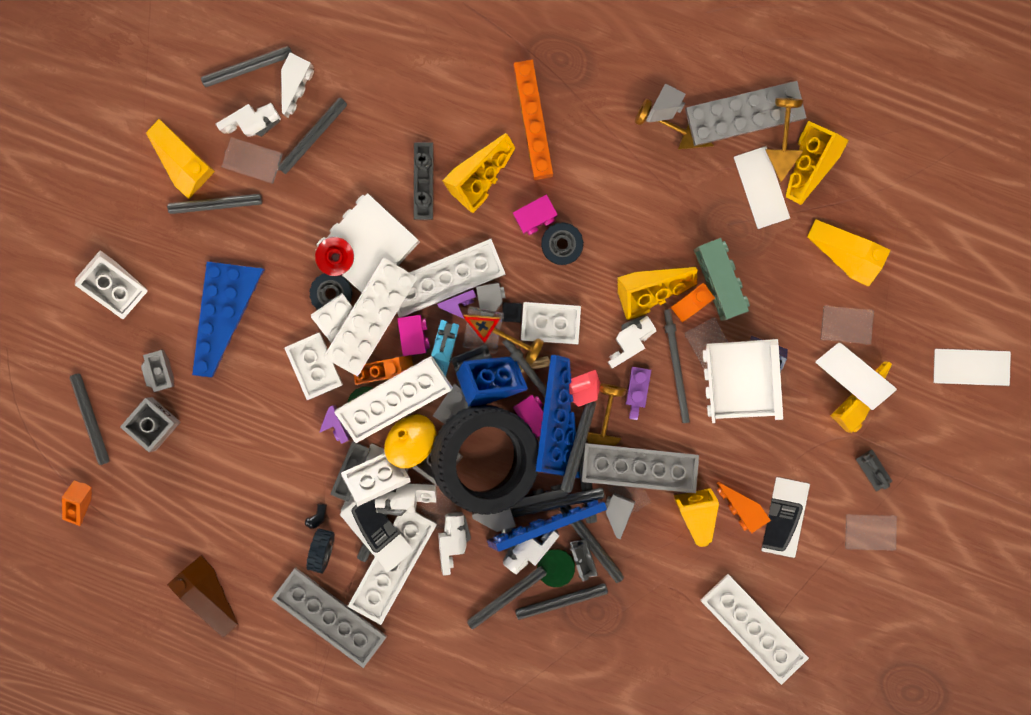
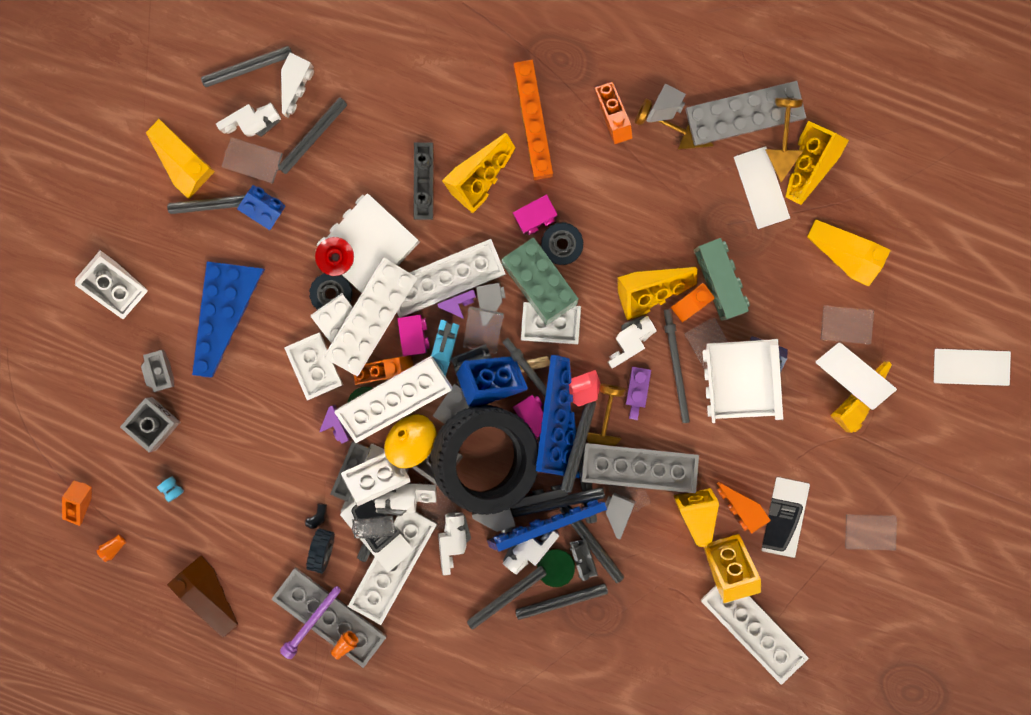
(89, 419): dark grey axle -> none
(110, 548): none -> orange cone
(167, 485): none -> medium azure wheel
(261, 207): none -> blue bracket
(290, 648): none -> medium lavender piece
(345, 644): none -> orange cone
(373, 527): none -> clear slope
(486, 325): pearl gold piece -> none
(512, 312): black tile -> none
(540, 281): none -> sand green brick
(614, 113): none -> orange slope
(732, 568): none -> yellow slope
(874, 470): dark grey hinge -> none

